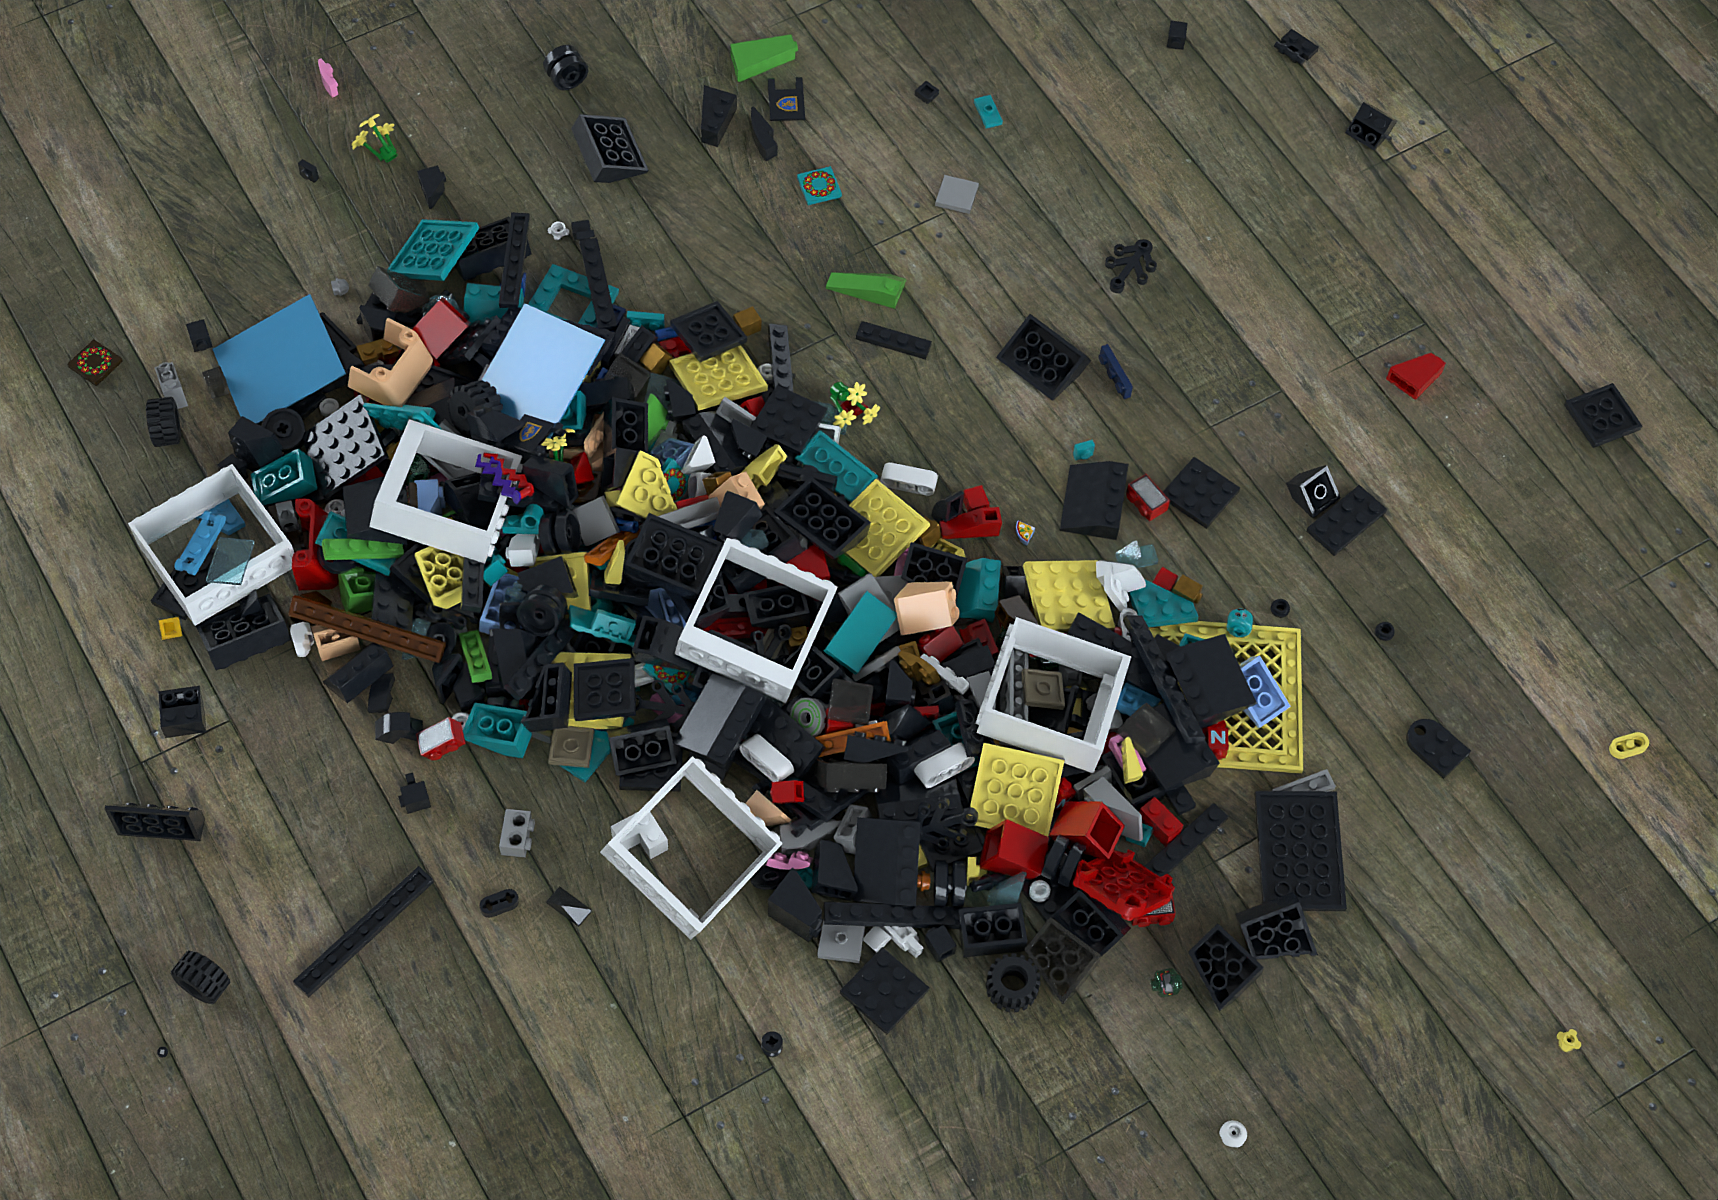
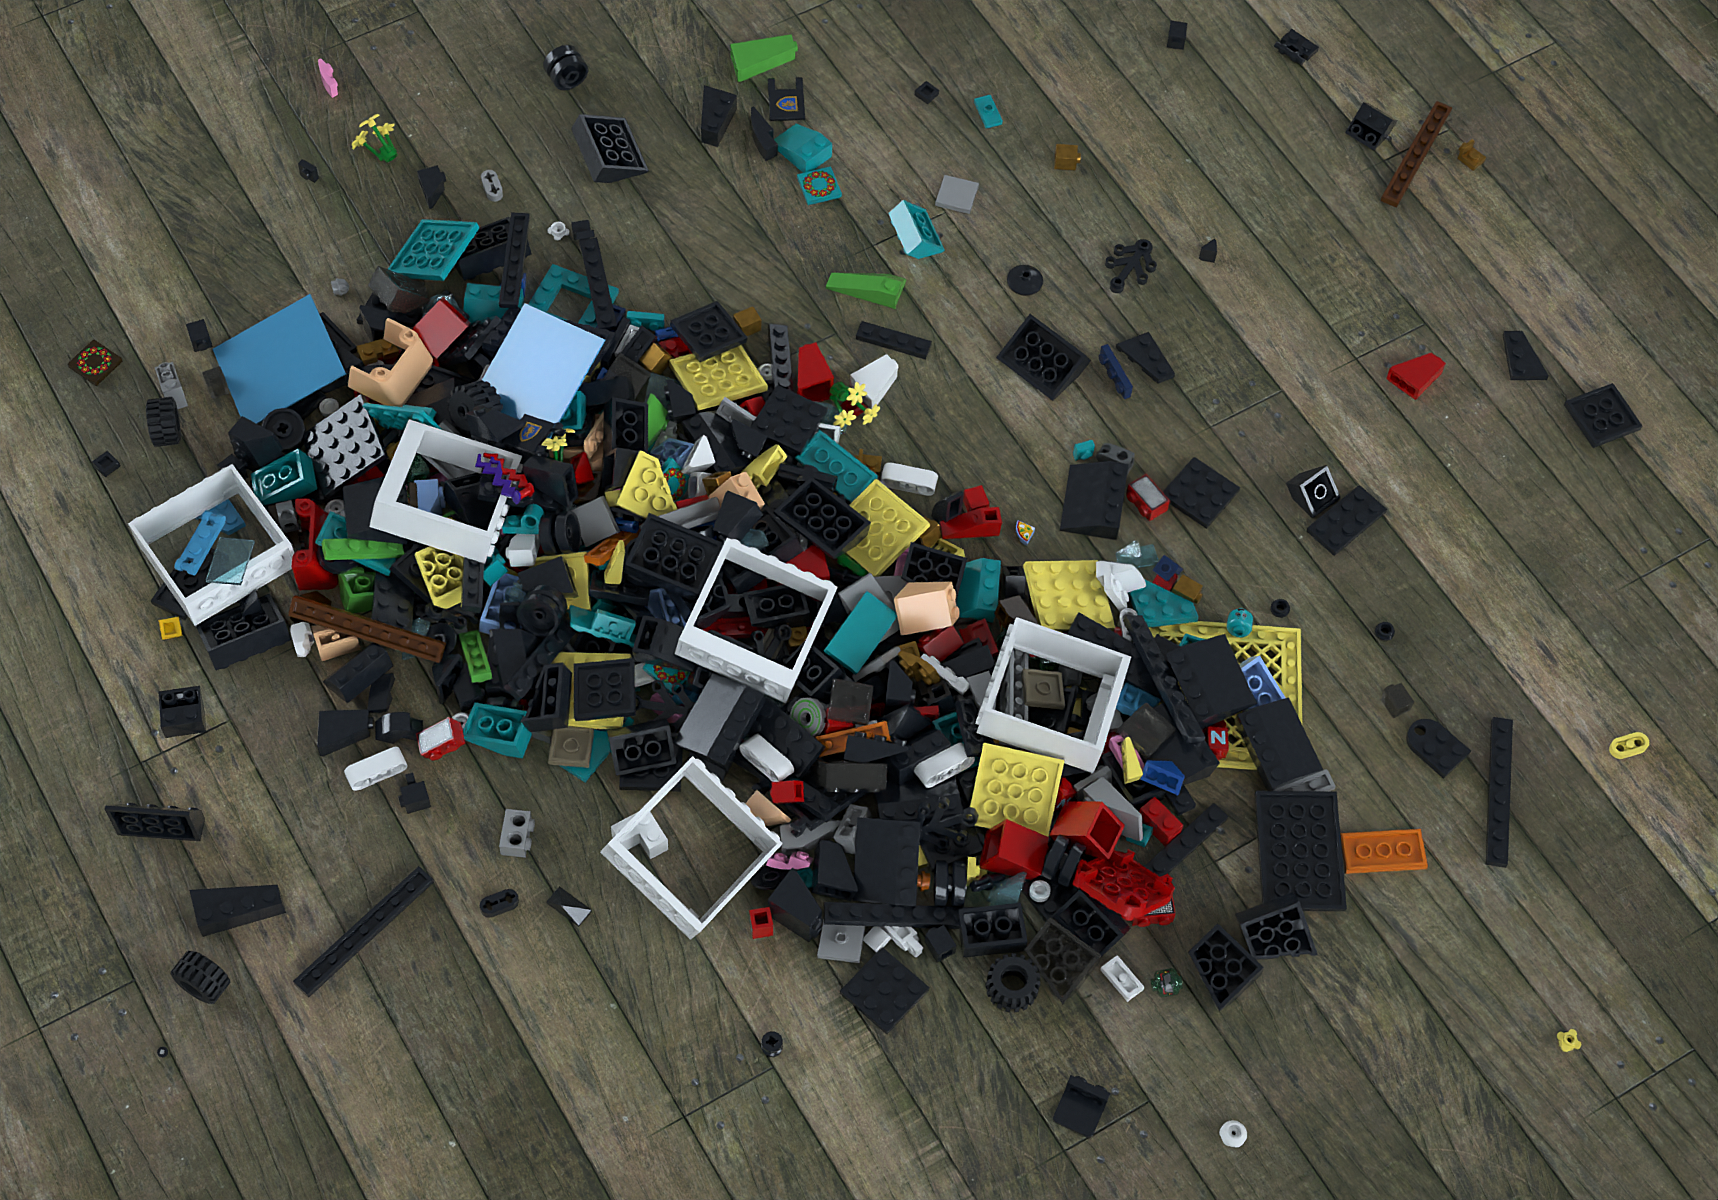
(106, 464): none -> black plate
(235, 906): none -> black wedge
(342, 728): none -> black slope
(375, 768): none -> white beam
(495, 184): none -> light grey beam
(761, 922): none -> red brick
(804, 147): none -> teal slope
(813, 374): none -> red slope
(871, 461): none -> pearl gold bracket
(877, 379): none -> white slope
(915, 230): none -> teal slope
(1025, 285): none -> black dish
(1066, 157): none -> pearl gold brick
(1081, 1106): none -> black bracket
(1116, 454): none -> dark grey leg
(1122, 978): none -> white plate
(1148, 356): none -> black wing
(1163, 775): none -> blue slope
(1167, 568): none -> dark blue bracket
(1209, 251): none -> black slope
(1277, 743): none -> black slope
(1383, 851): none -> orange tile
(1397, 700): none -> clear smoke brick
(1416, 154): none -> reddish brown plate
(1470, 156): none -> pearl gold bracket
(1499, 792): none -> black plate
(1521, 358): none -> black wing

